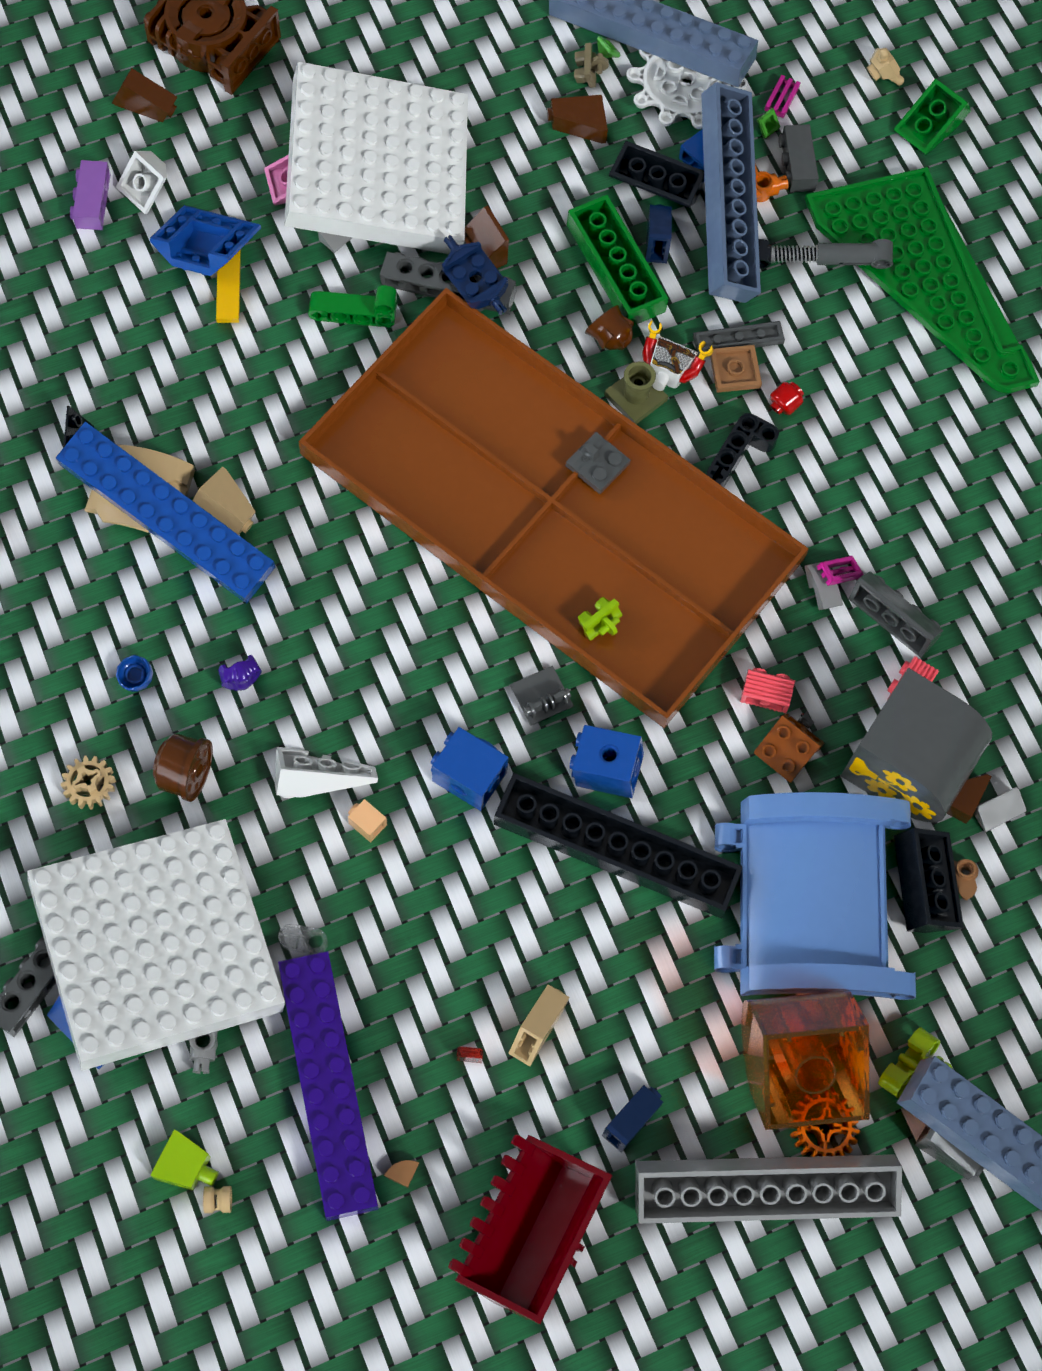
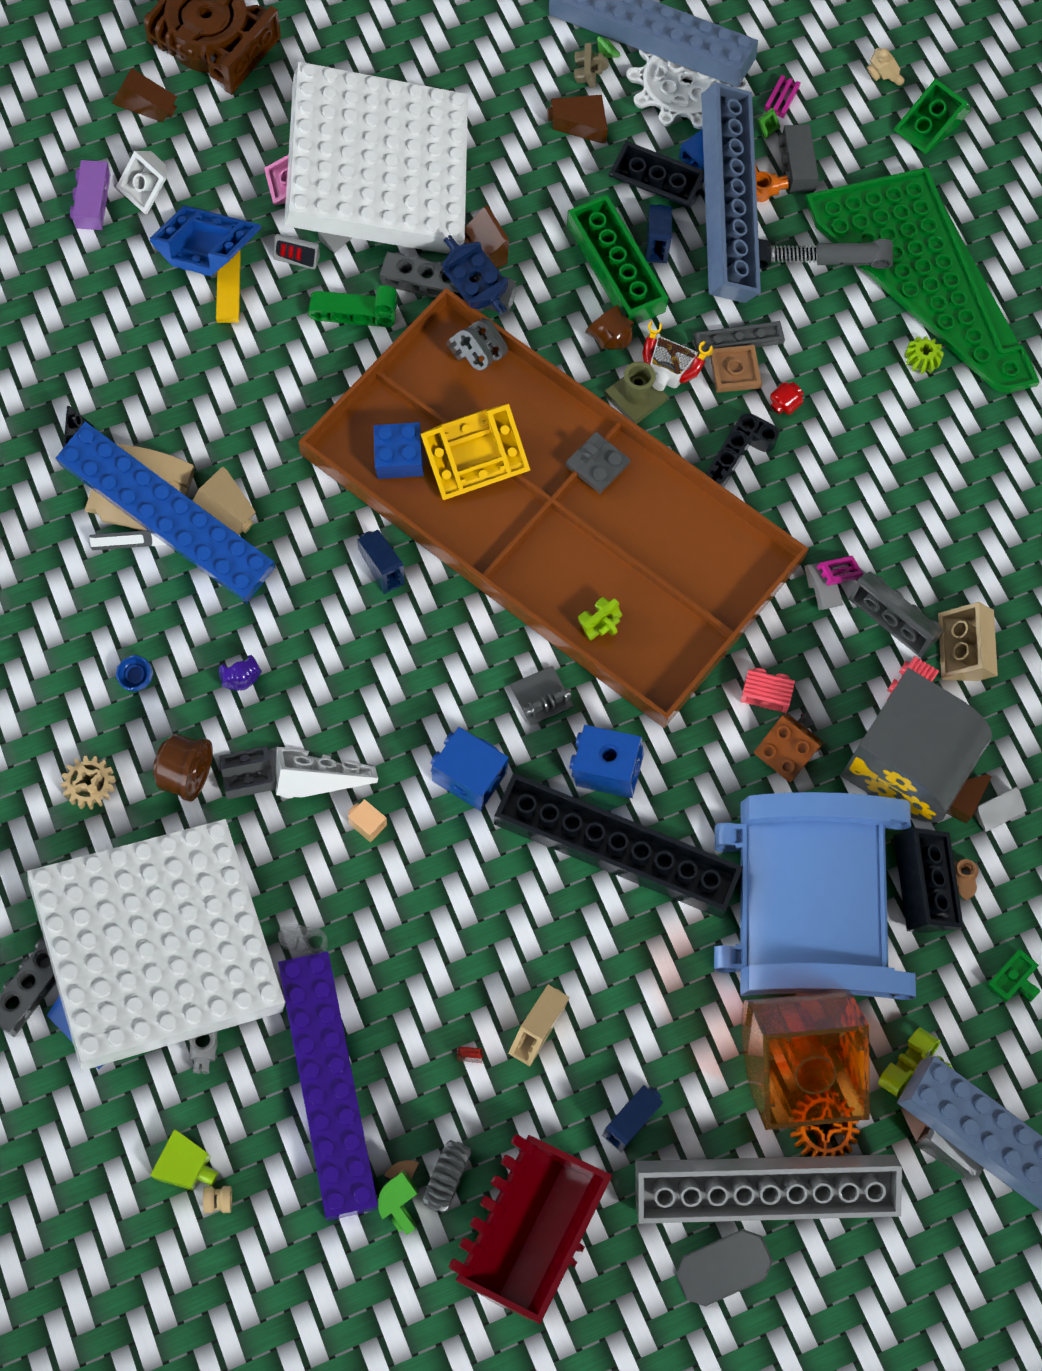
(124, 540): none -> sticker
(247, 772): none -> dark grey slope
(296, 251): none -> slope
(381, 560): none -> dark blue slope
(391, 1200): none -> bright green brick
(398, 450): none -> blue brick
(446, 1176): none -> dark grey gear
(472, 344): none -> dark grey piece
(475, 451): none -> yellow slope
(724, 1267): none -> dark grey shield
(924, 354): none -> lime gear
(968, 643): none -> tan slope
(1014, 977): none -> green plate

